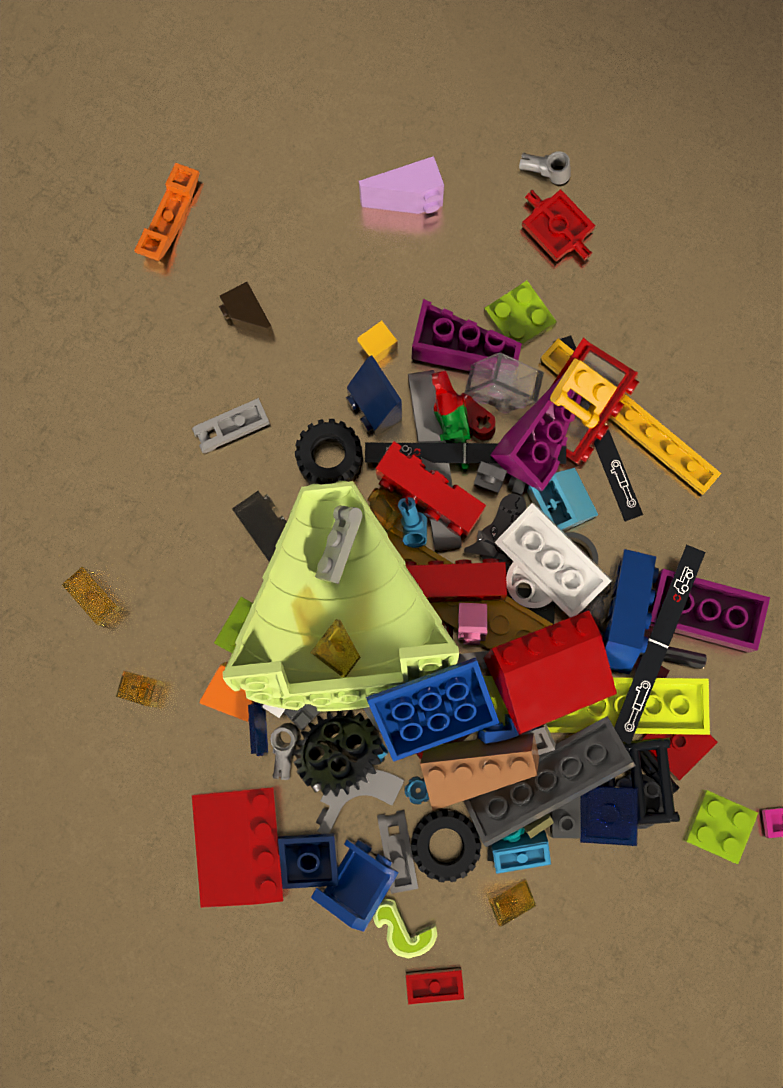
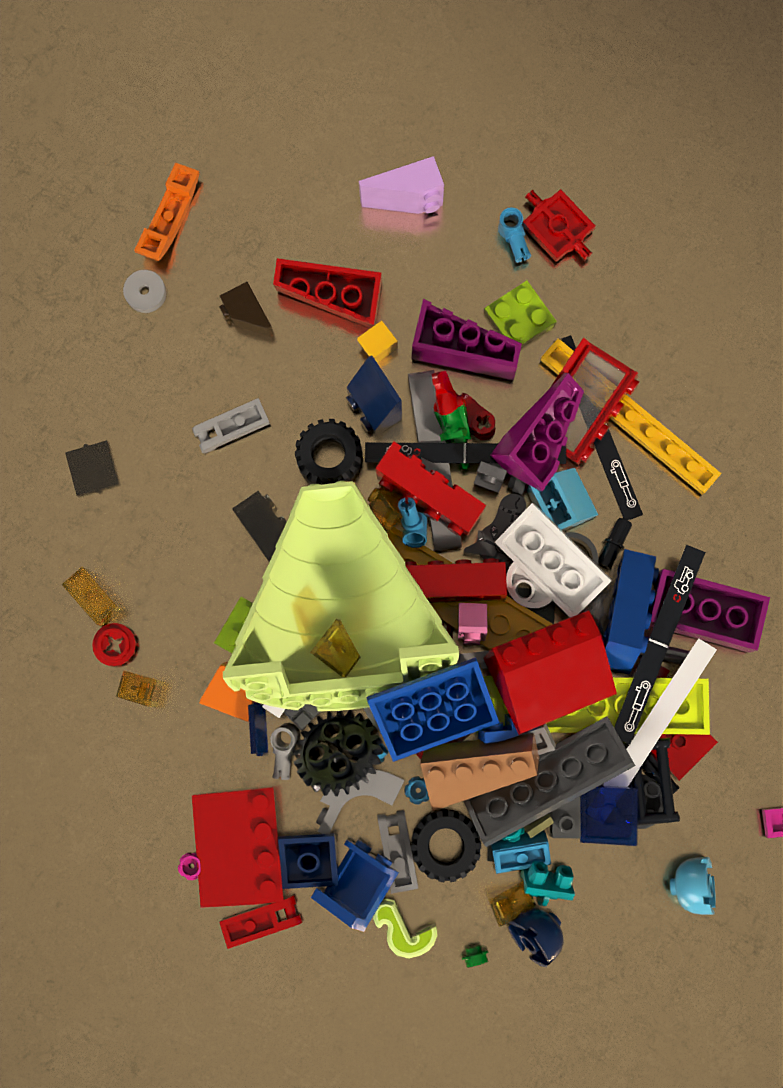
(92, 468): none -> clear smoke piece
(102, 642): none -> red gear
(136, 283): none -> light grey piece
(185, 870): none -> dark pink plate
(259, 922): none -> red plate
(335, 289): none -> red wedge
(339, 543): light grey plate -> none
(434, 986): red plate -> none
(475, 956): none -> green plate
(504, 383): clear brick -> none
(515, 234): none -> dark azure pin
(539, 934): none -> dark blue cylinder
(546, 166): light grey pin -> none
(546, 884): none -> teal hips
(589, 386): yellow plate -> none
(614, 543): none -> black axle
(665, 709): none -> white sticker
(695, 886): none -> medium azure cylinder
(721, 826): lime plate -> none

